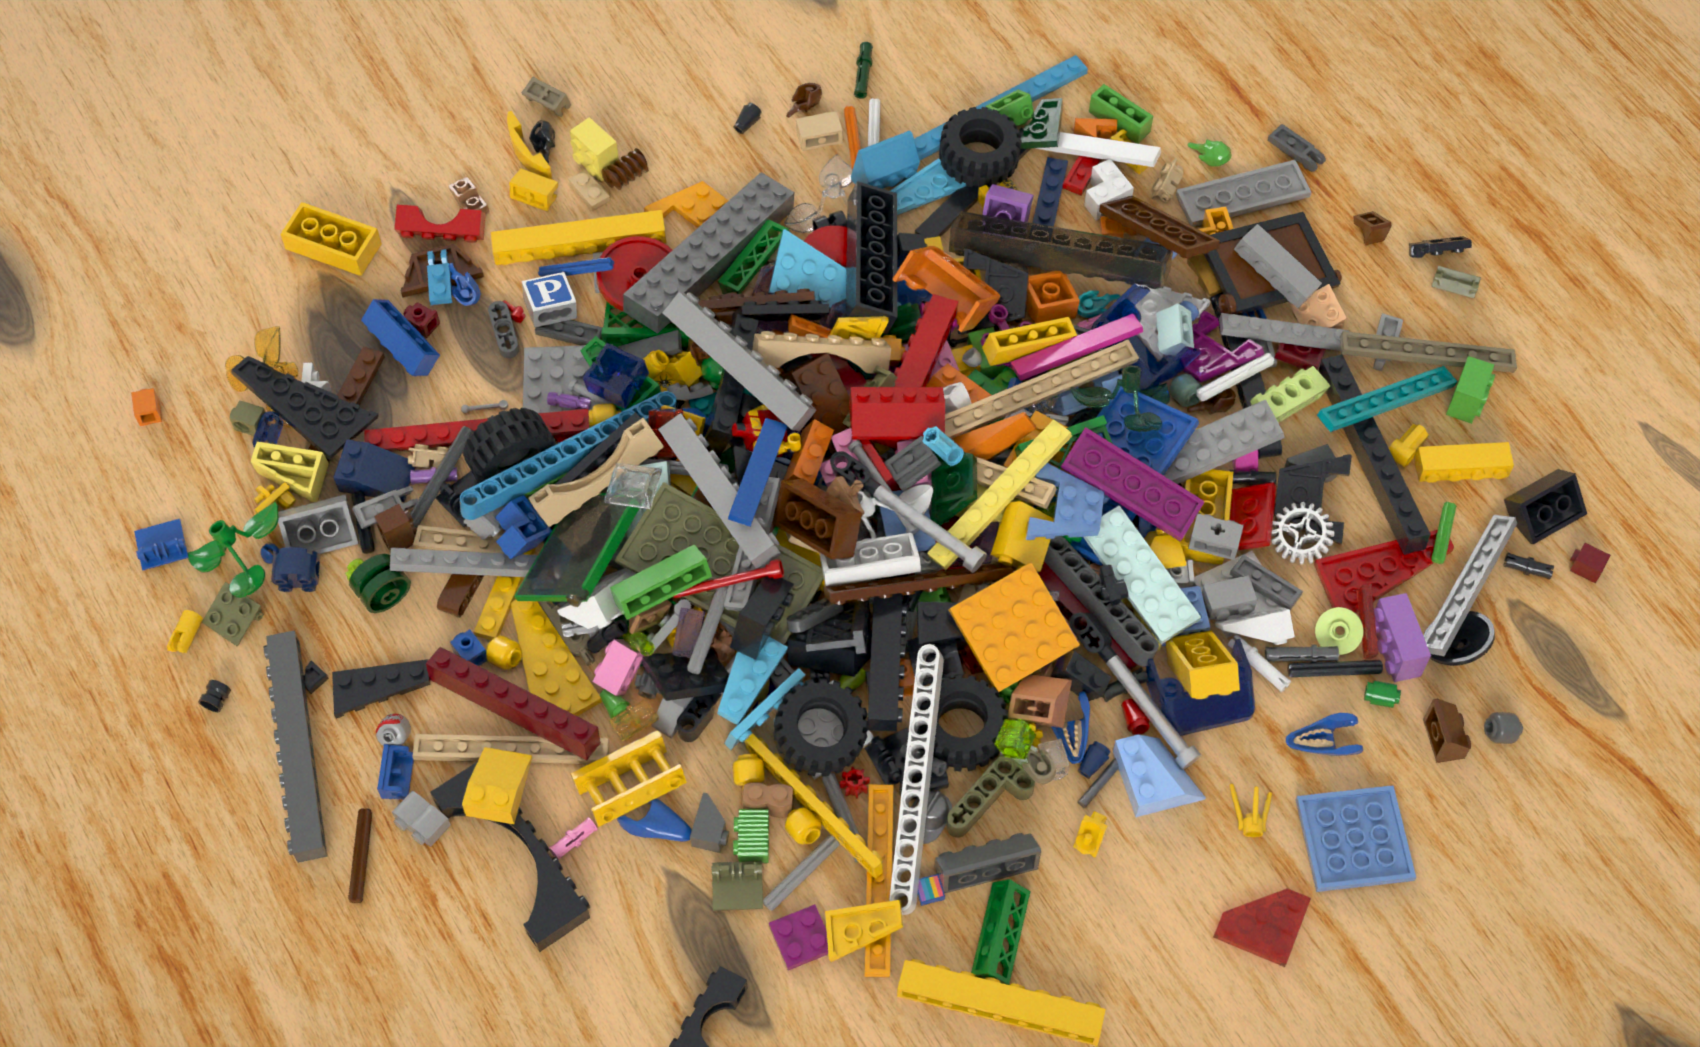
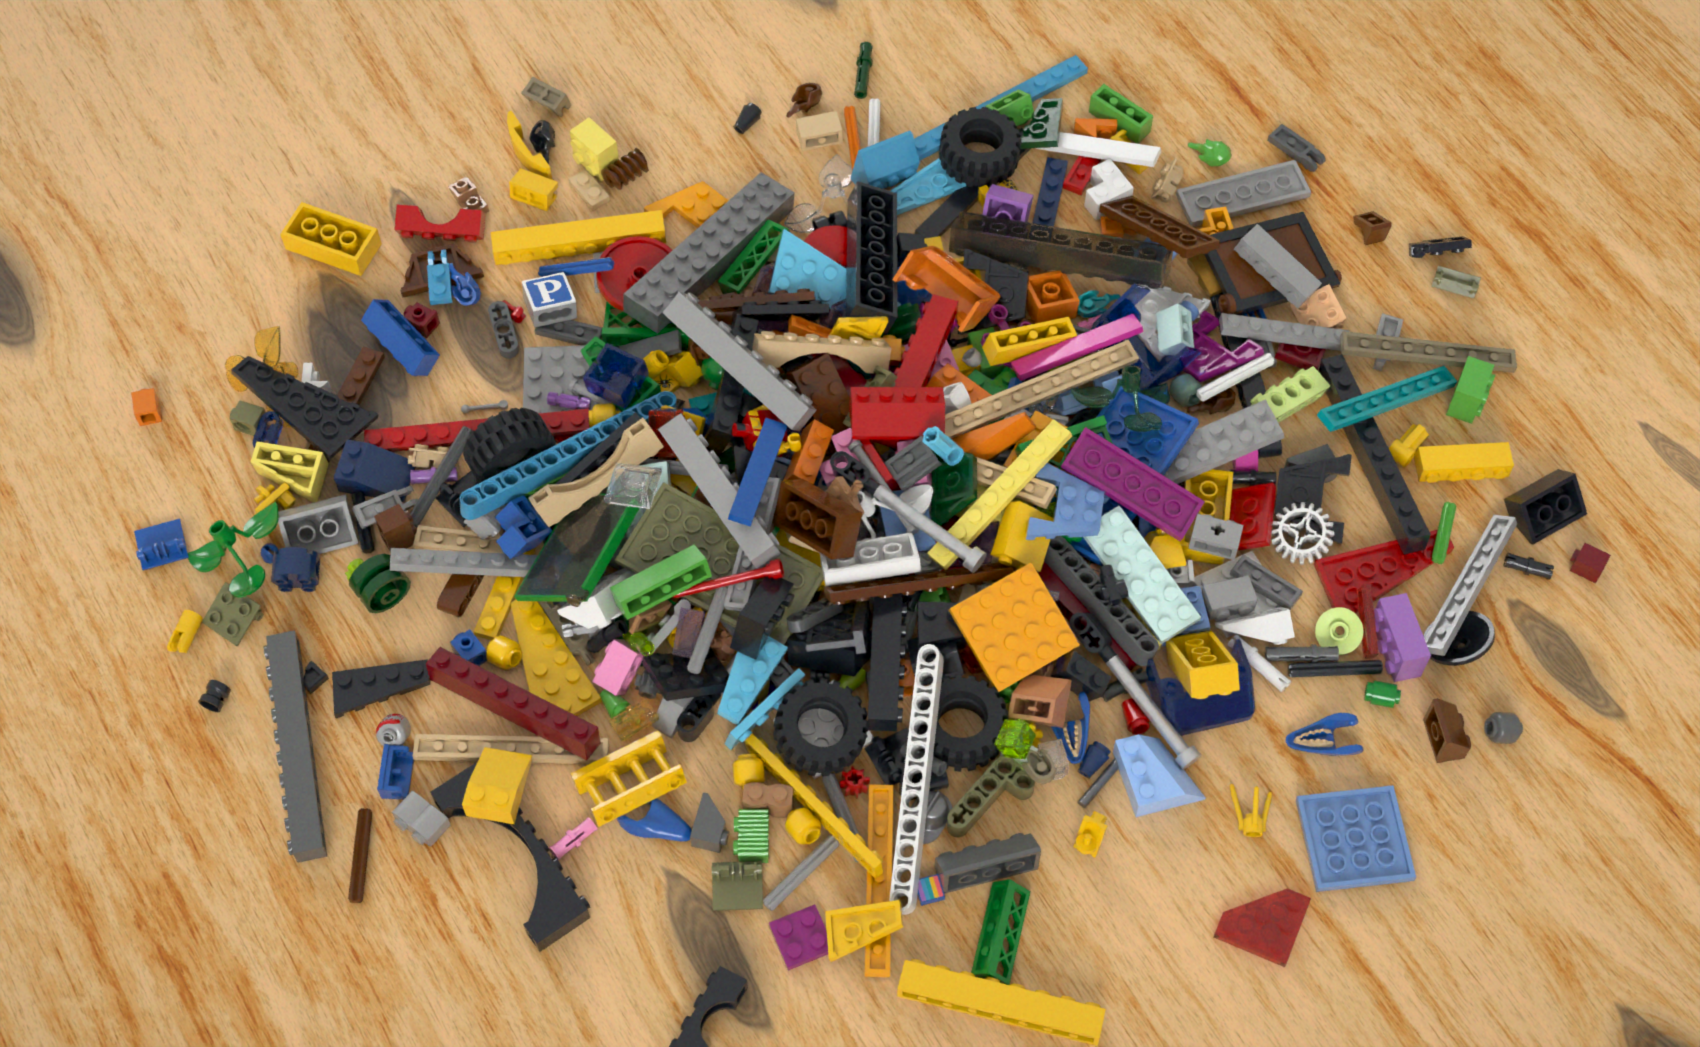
(697, 390): light grey slope -> none

